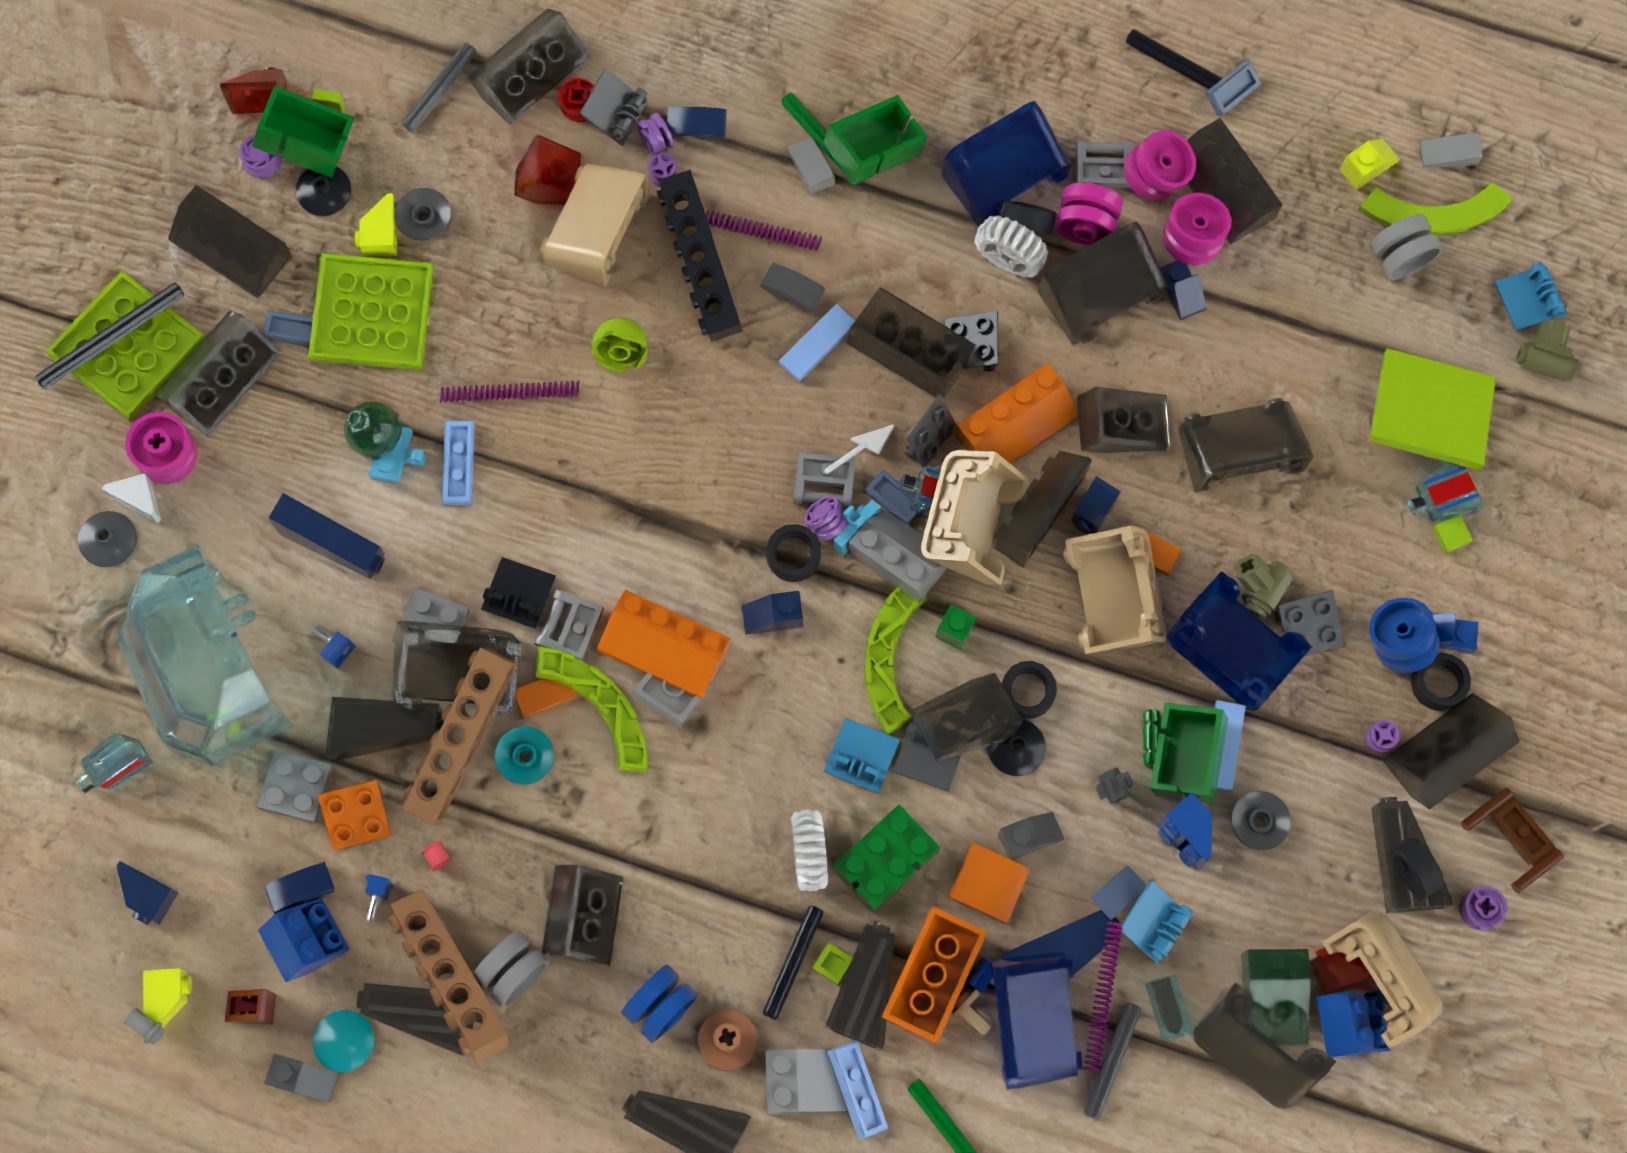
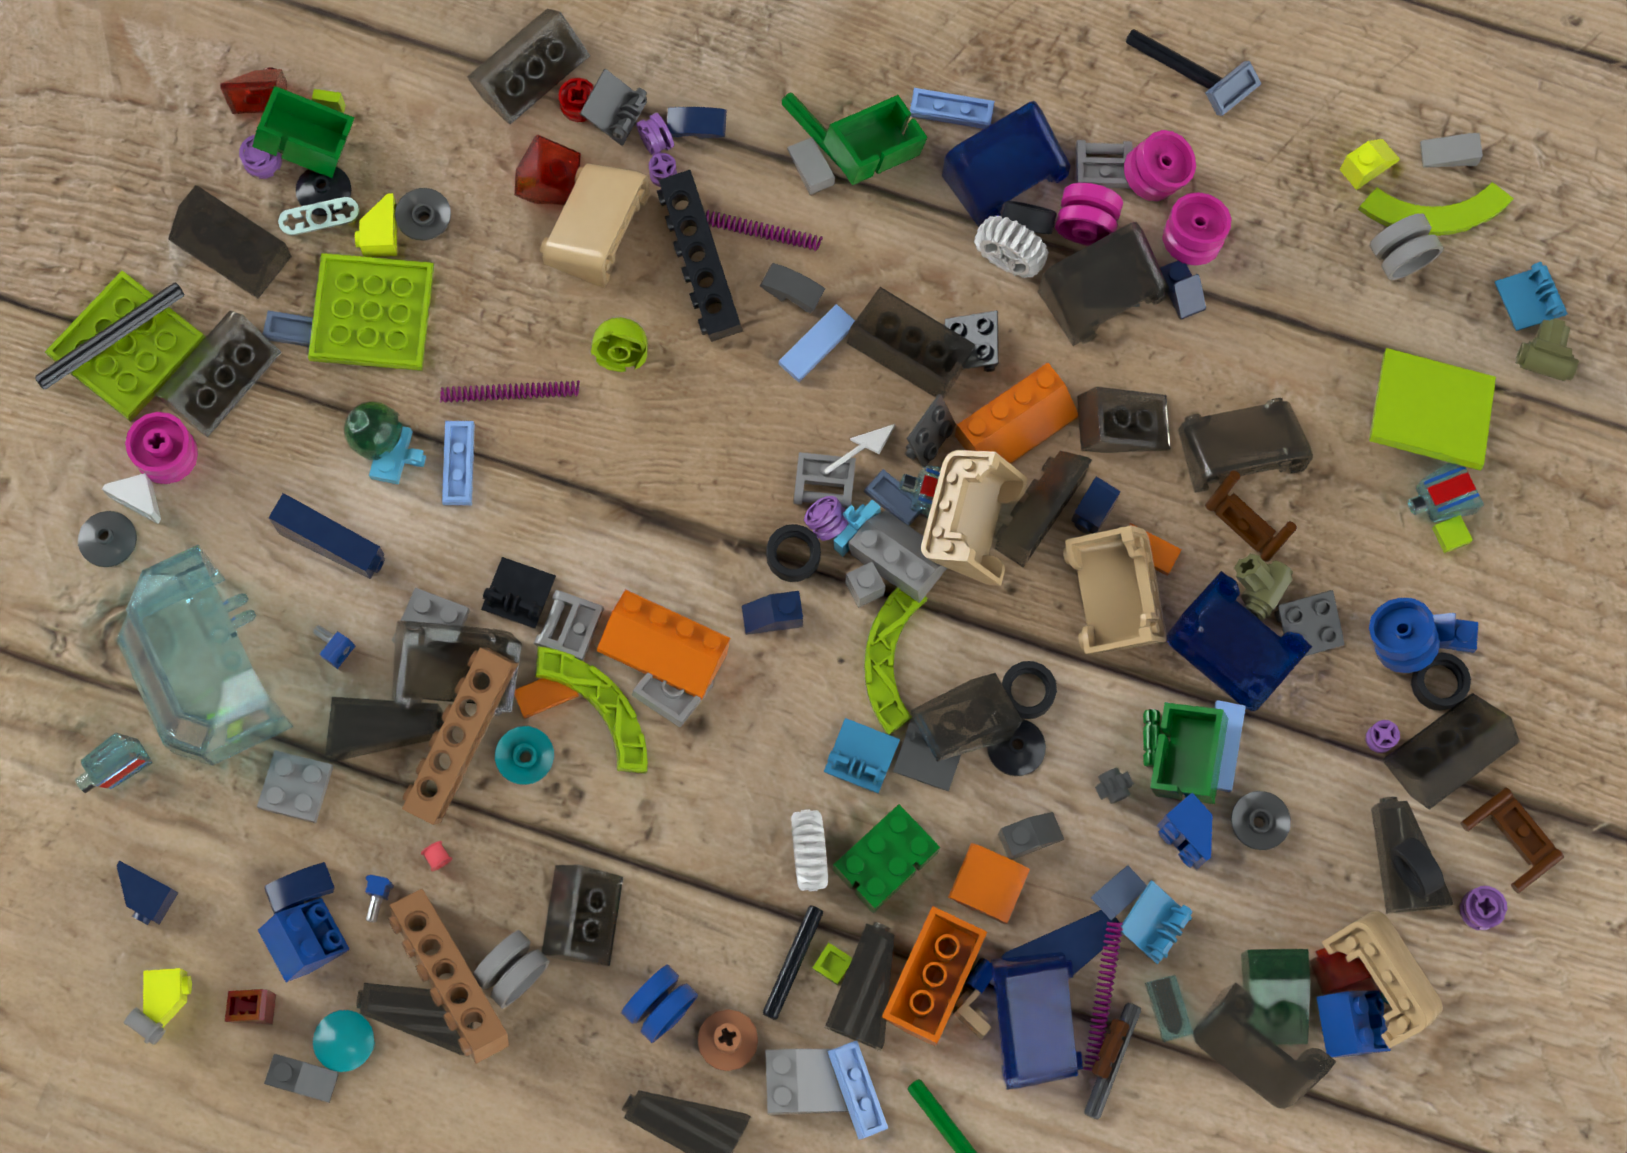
(300, 227): none -> light aqua beam
(354, 815): orange hinge -> none
(439, 87): dark grey axle -> none
(865, 584): none -> light grey brick
(951, 108): none -> light blue tile
(955, 627): green brick -> none
(1110, 1048): none -> reddish brown axle
(1232, 178): clear smoke slope -> none
(1246, 521): none -> reddish brown plate

